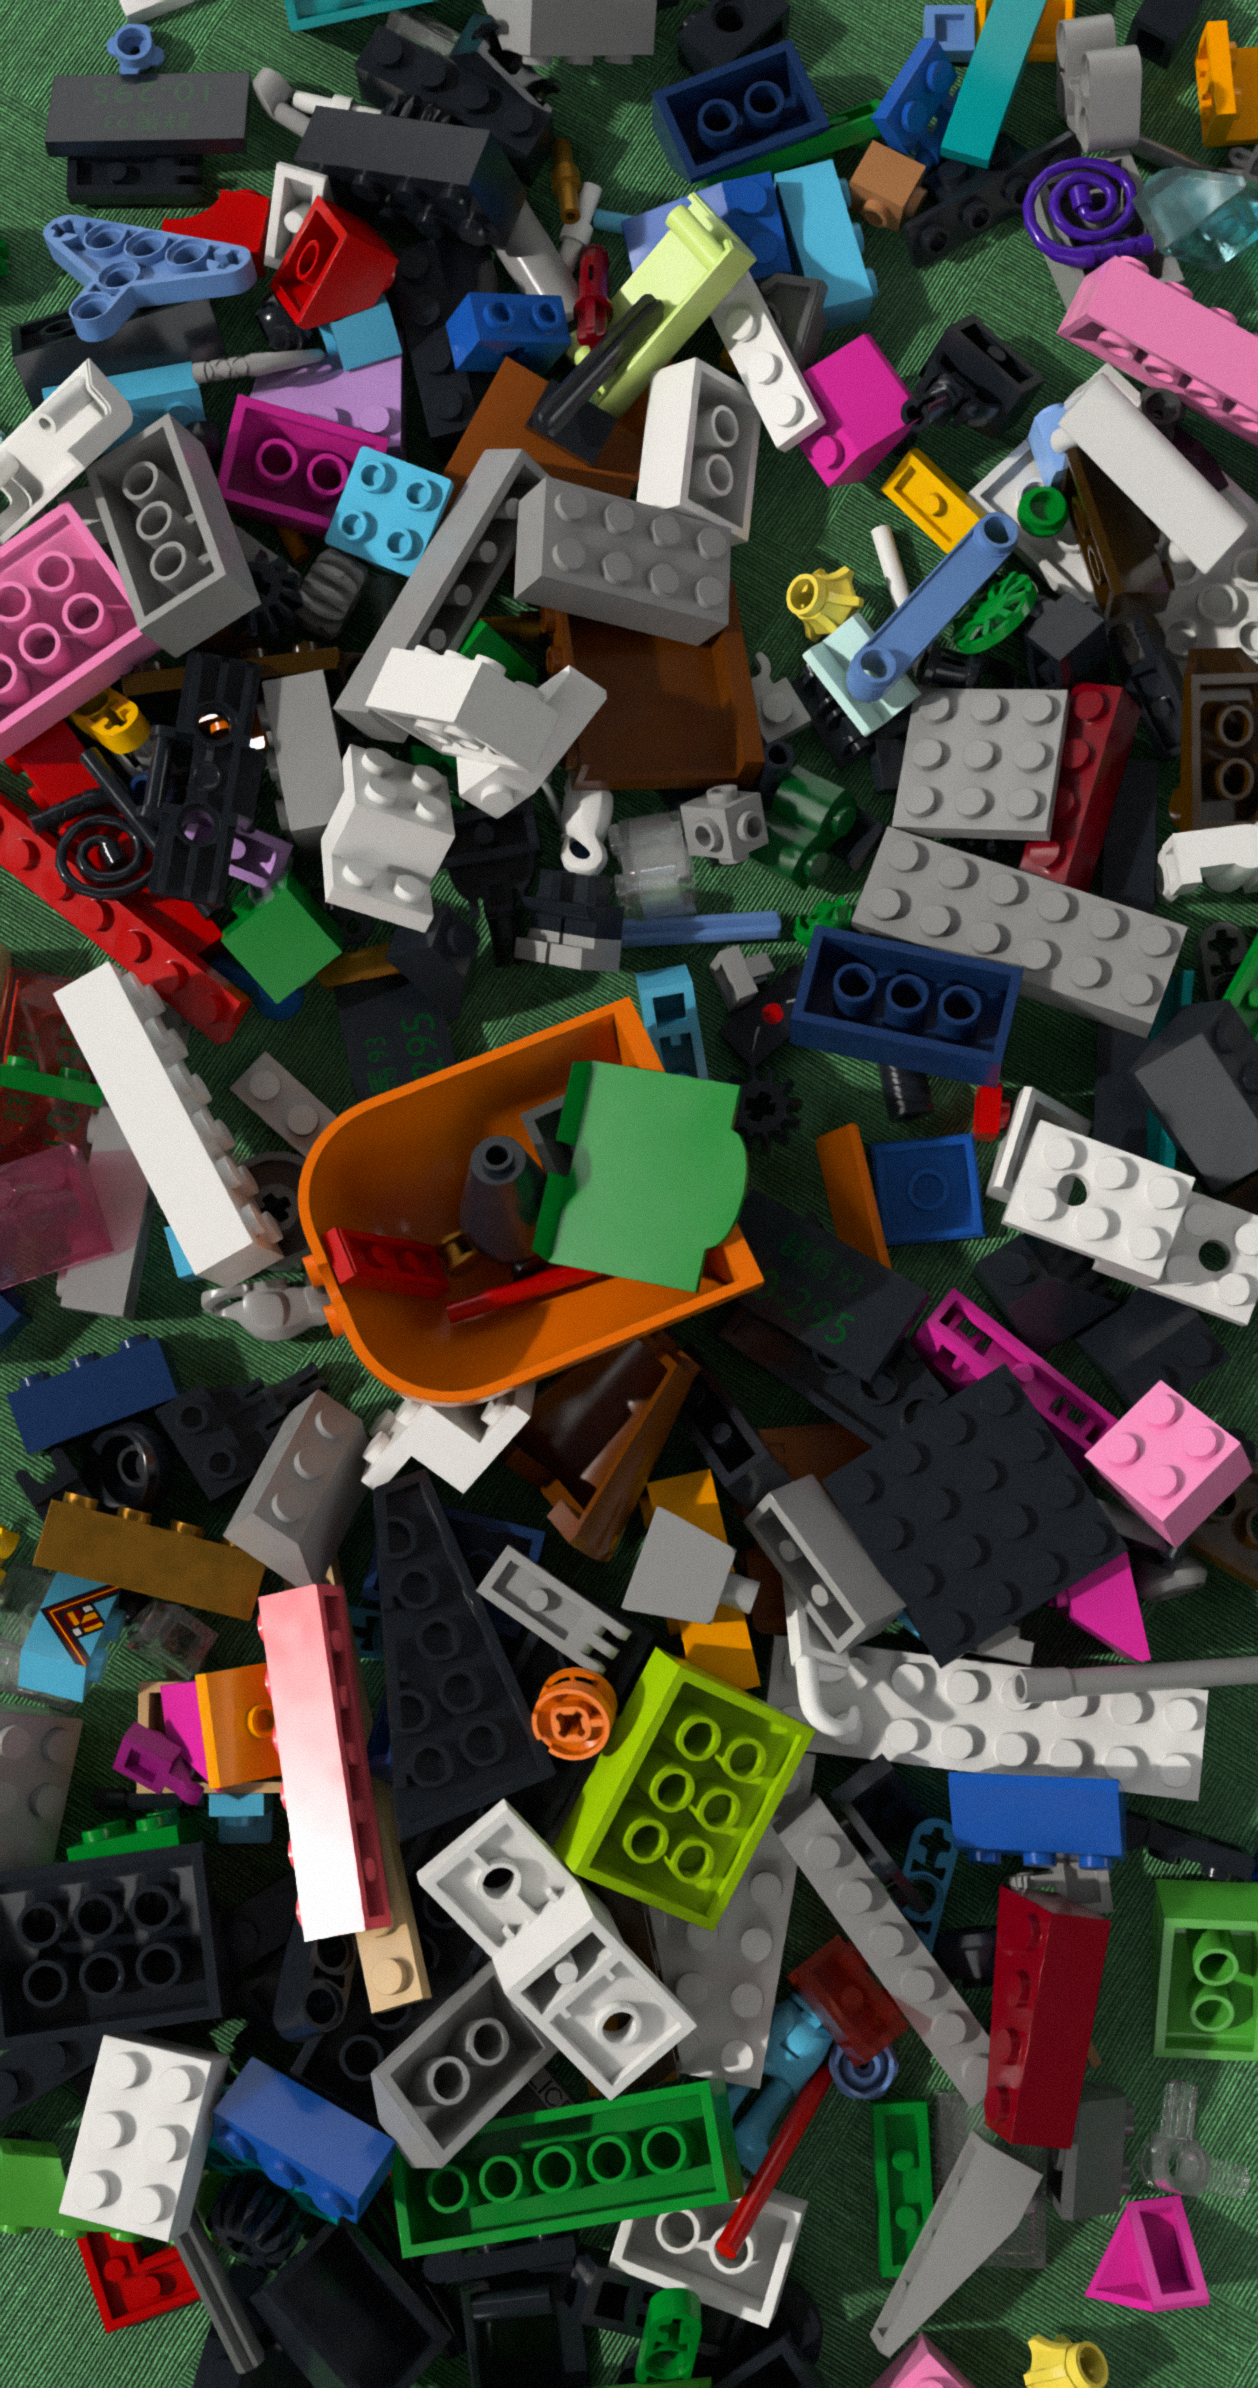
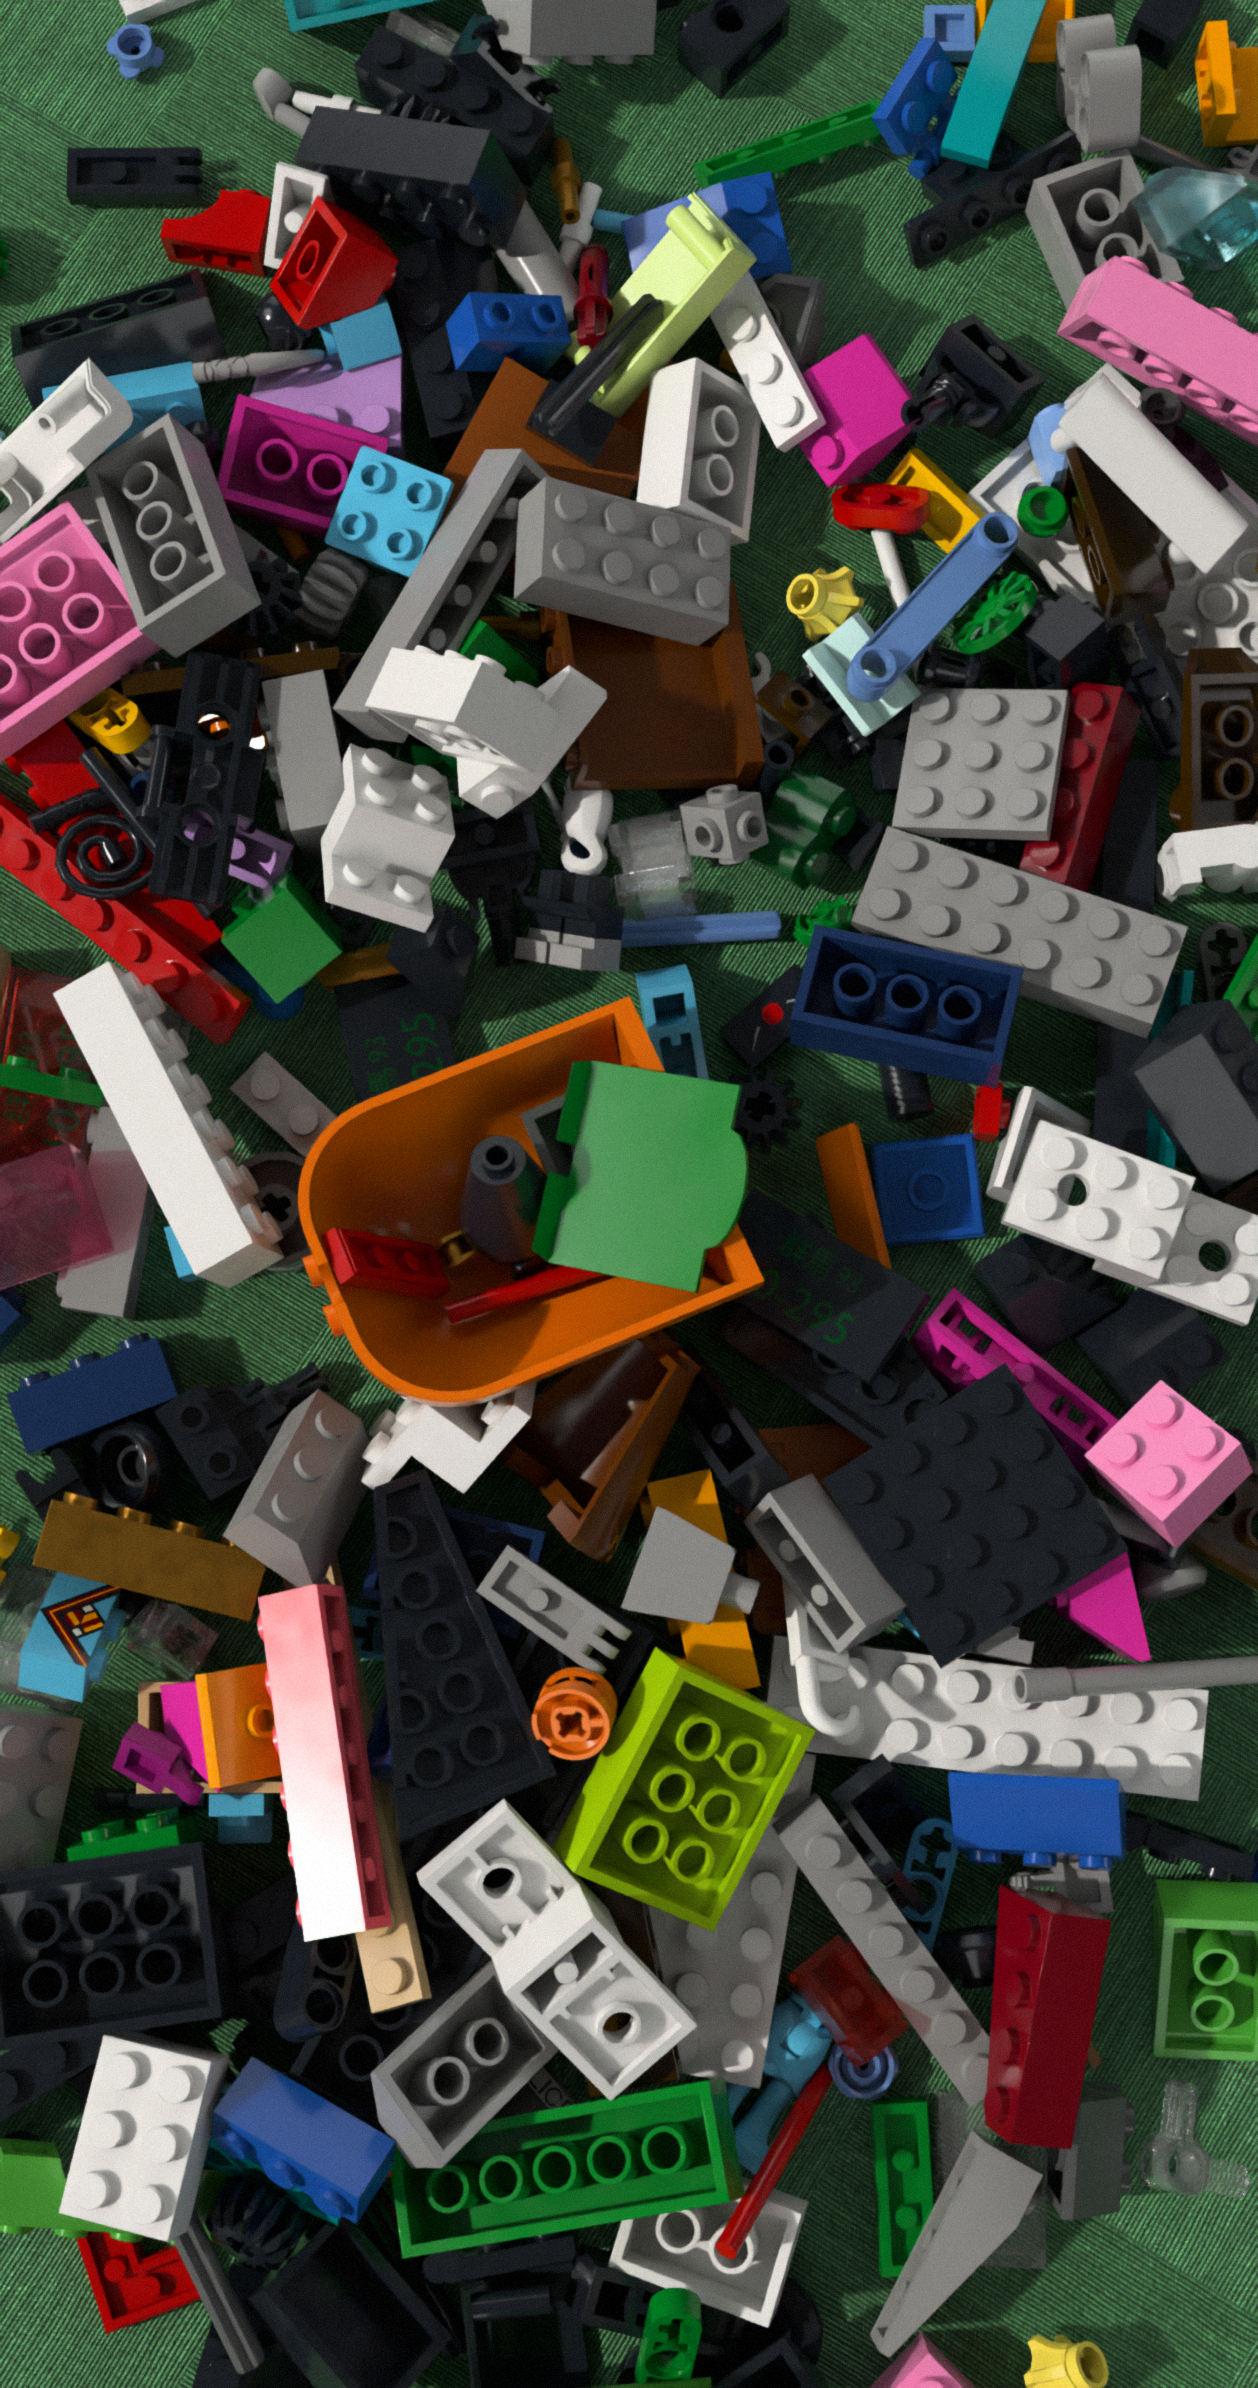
(148, 265): medium blue beam -> none
(149, 114): black tile -> none
(270, 1307): light grey animal -> none
(737, 113): dark blue slope -> none
(739, 976): light grey tile -> none
(795, 710): none -> dark brown bracket
(825, 241): medium azure brick -> none
(881, 506): none -> red plate
(887, 187): medium nougat brick -> none
(1081, 200): dark purple piece -> none
(1151, 2260): dark pink slope -> none

